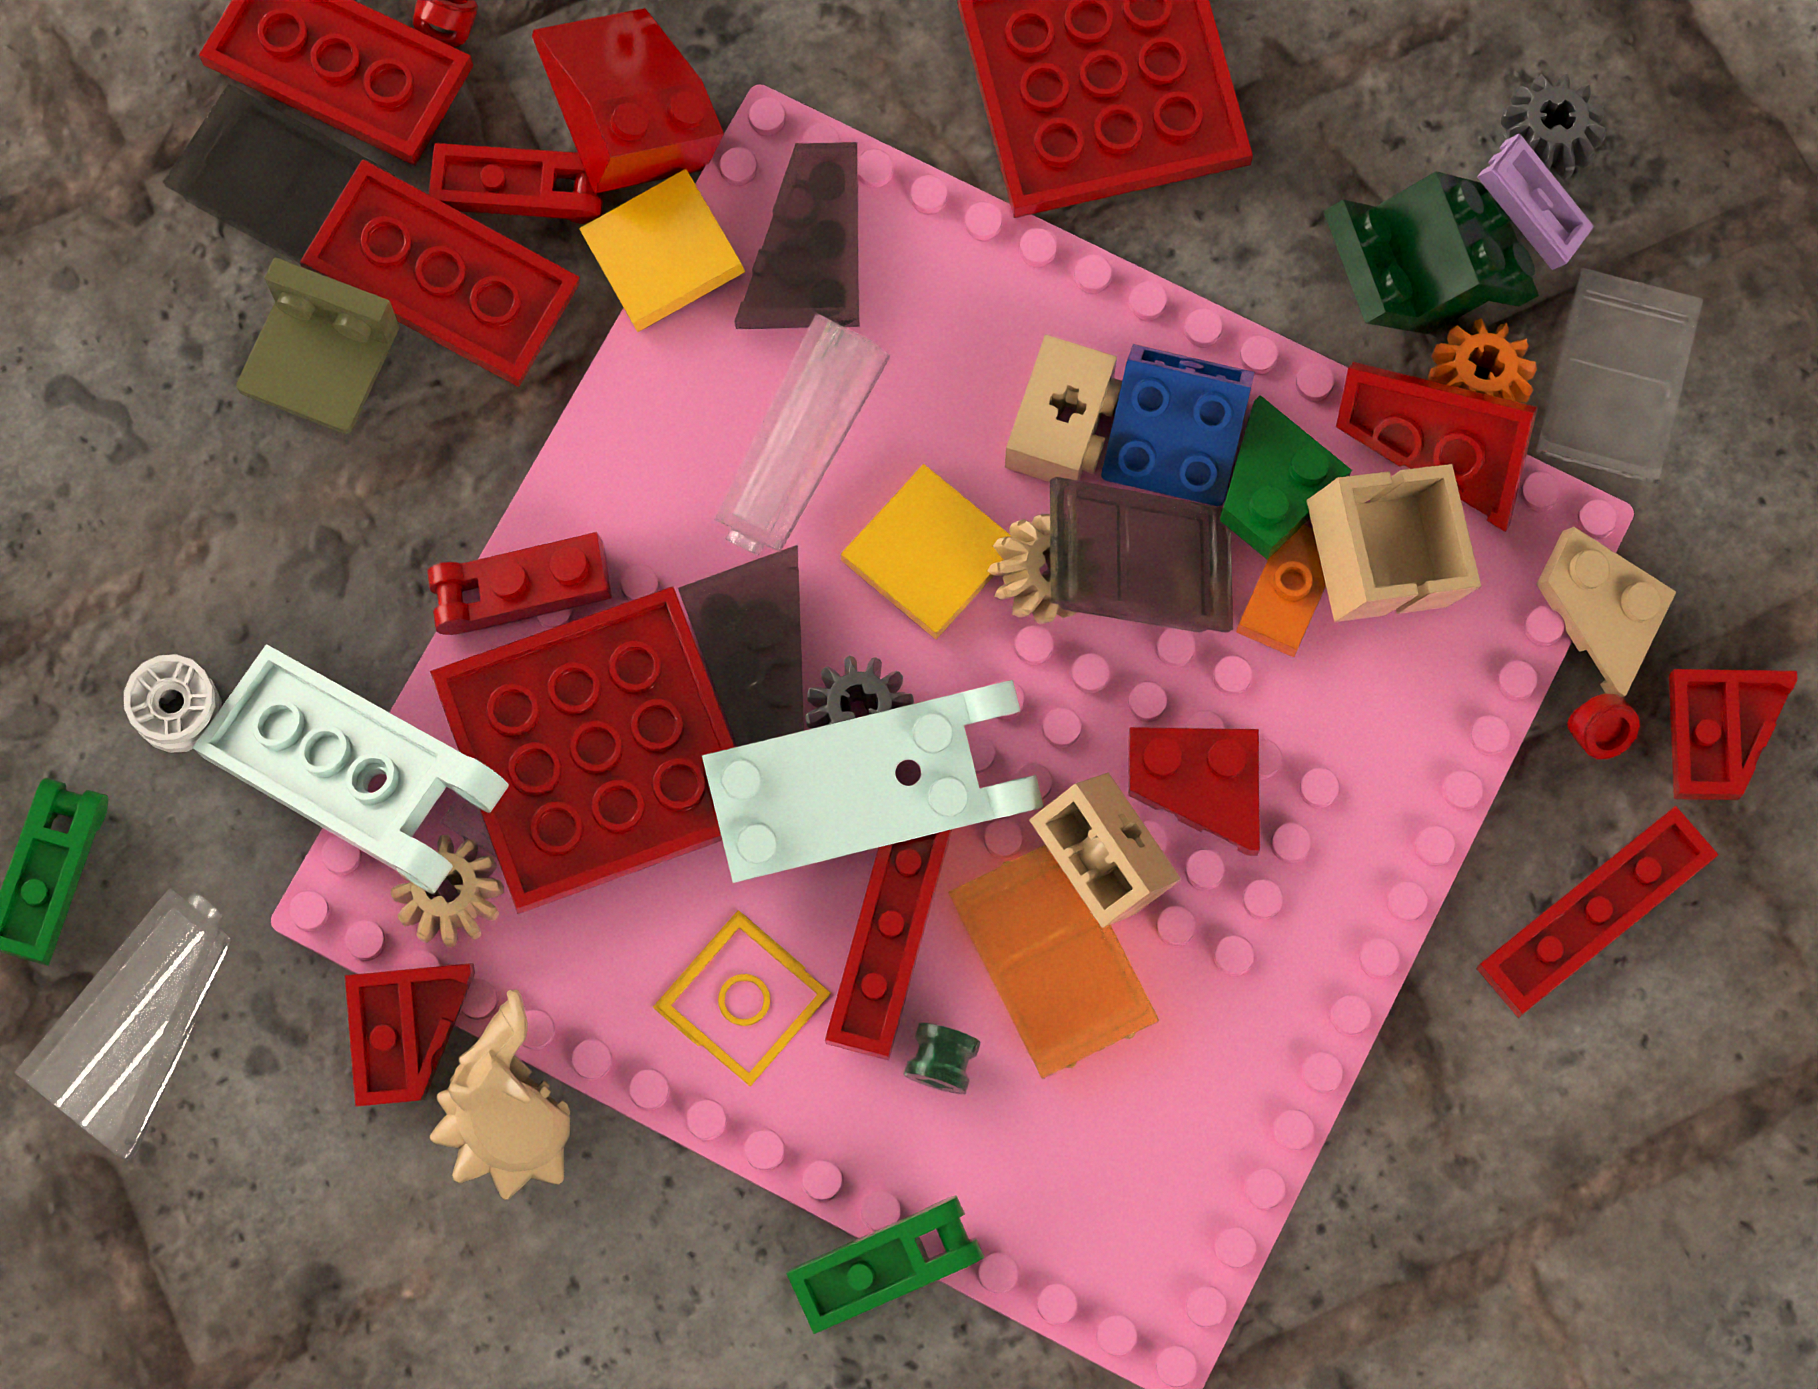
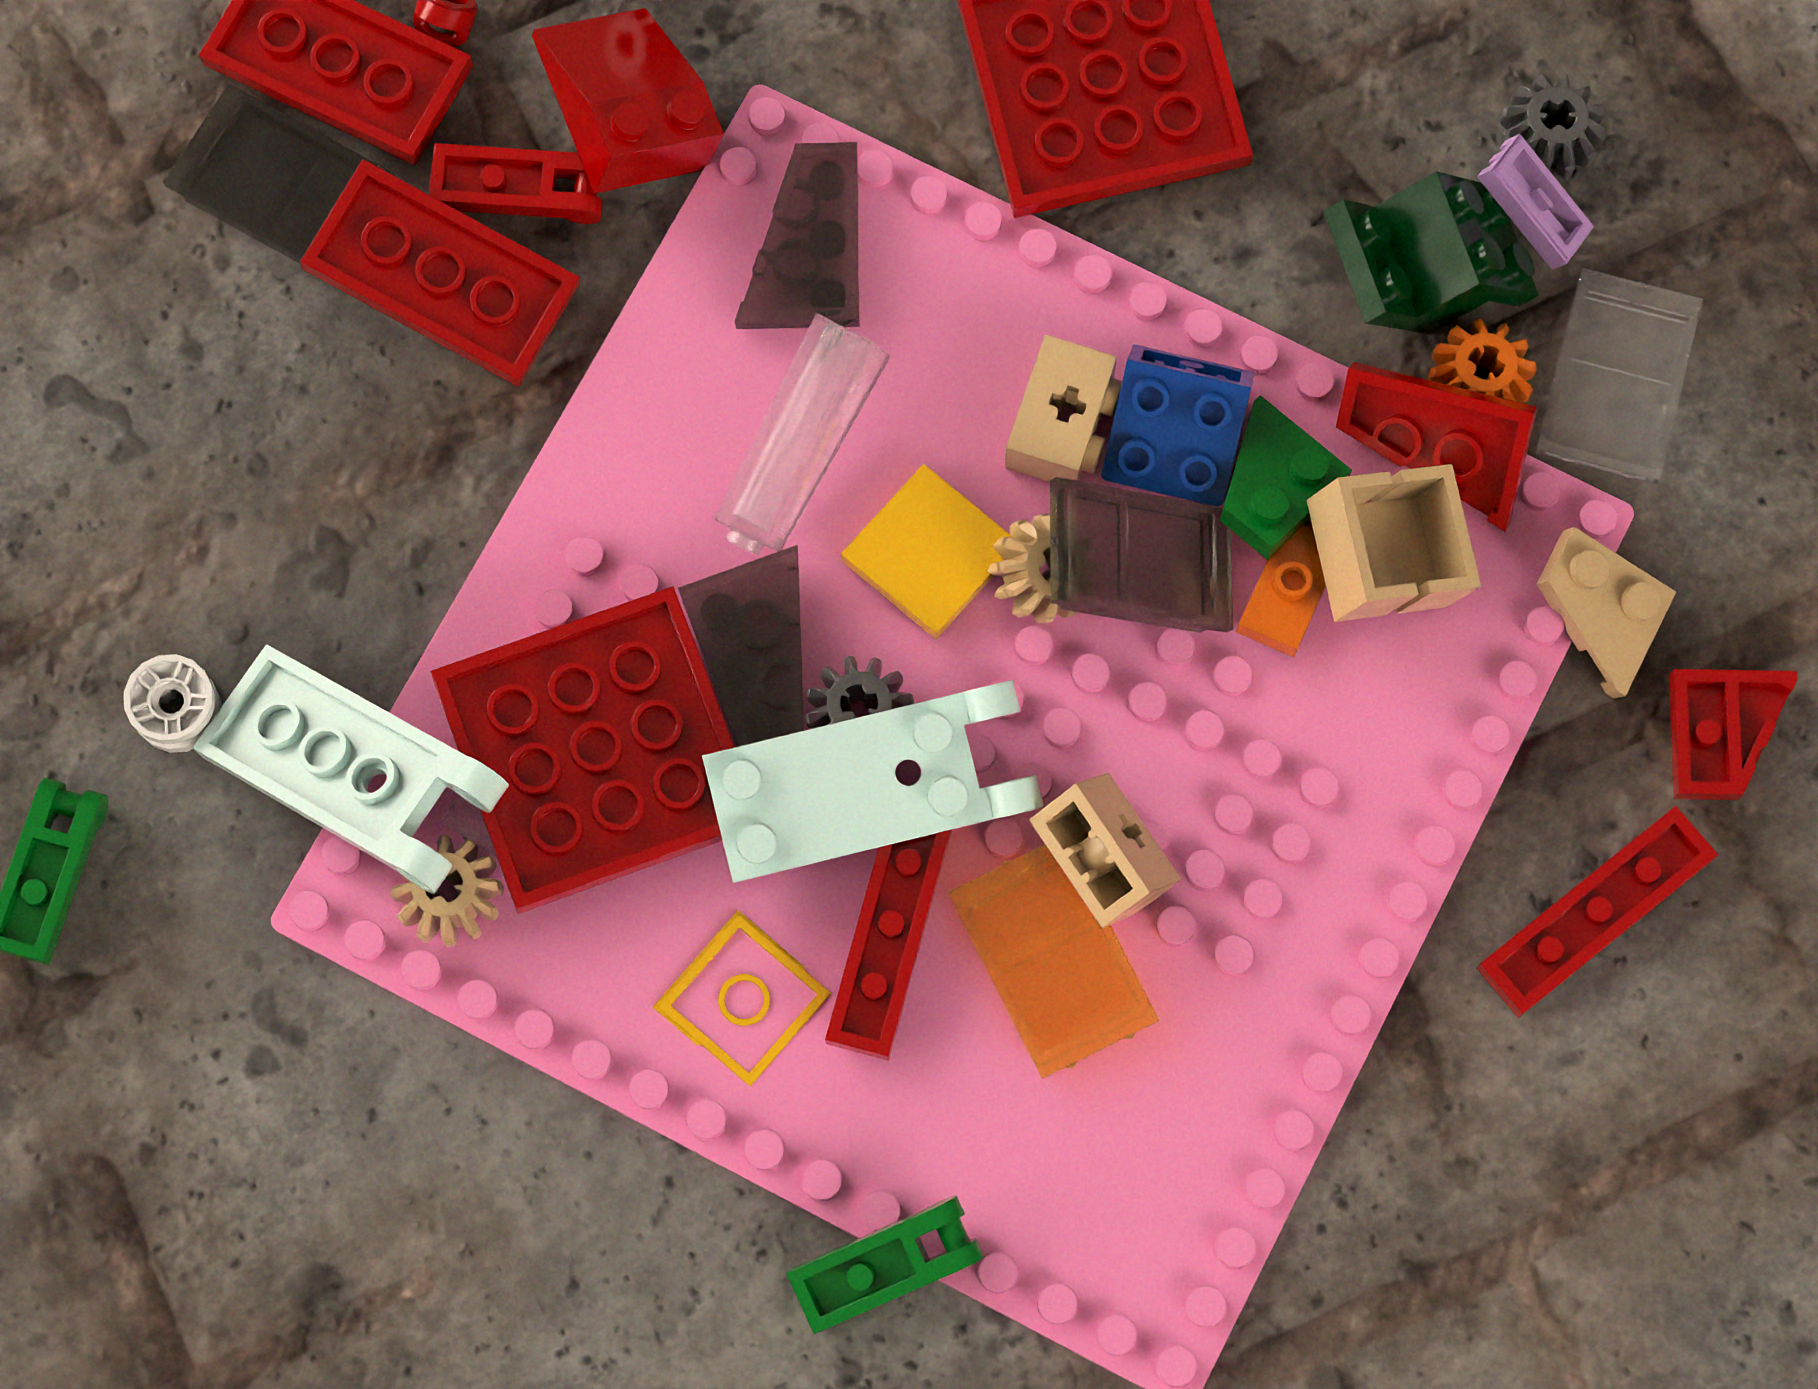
(129, 1025): clear slope -> none
(318, 347): olive bracket -> none
(401, 1029): red wing -> none
(500, 1114): tan head -> none
(520, 584): red plate -> none
(662, 250): yellow tile -> none
(942, 1058): clear green wheel -> none
(1201, 778): red wing -> none
(1604, 726): red tile -> none

